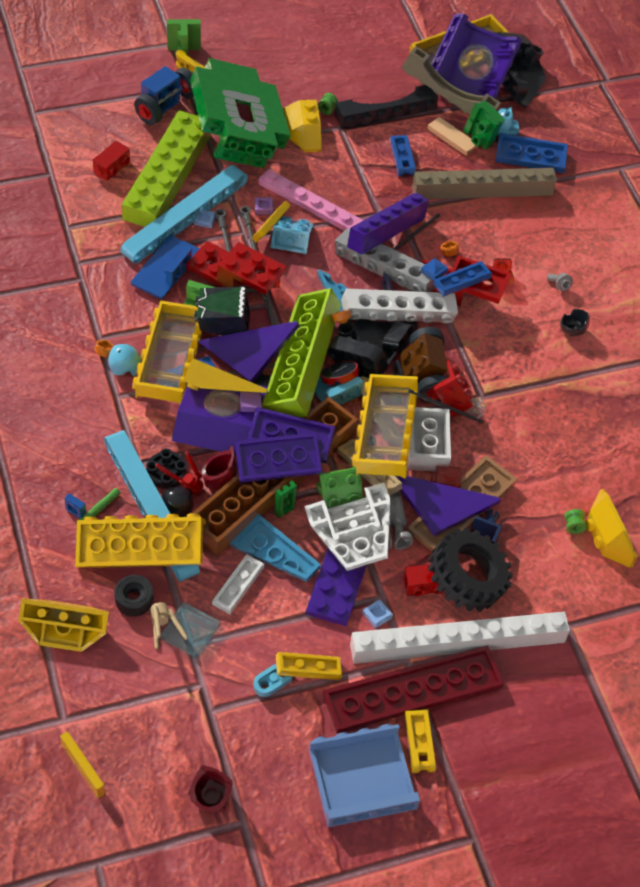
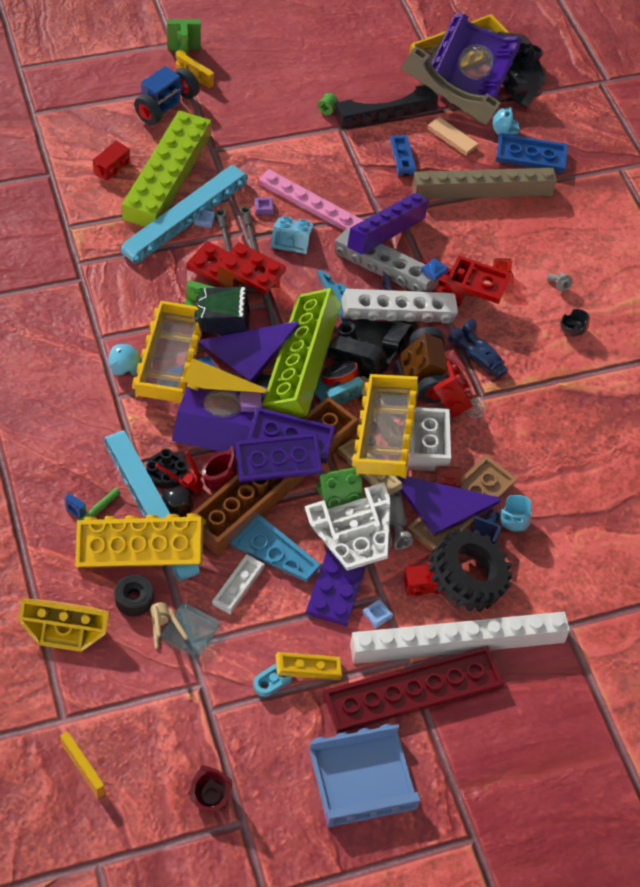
(103, 347): orange tile -> none
(164, 267): blue bracket -> none
(216, 94): green panel -> none
(270, 222): yellow tile -> none
(282, 502): green tile -> none
(304, 125): yellow wedge -> none
(342, 316): orange tile -> none
(416, 232): black piece -> none
(420, 740): yellow plate -> none
(446, 406): black piece -> none
(450, 248): orange tile -> none
(462, 278): blue tile -> none
(481, 353): none -> dark blue piece
(483, 124): green hips -> none
(517, 513): none -> medium azure helmet
(575, 521): bright green wheel -> none
(609, 531): yellow wedge -> none

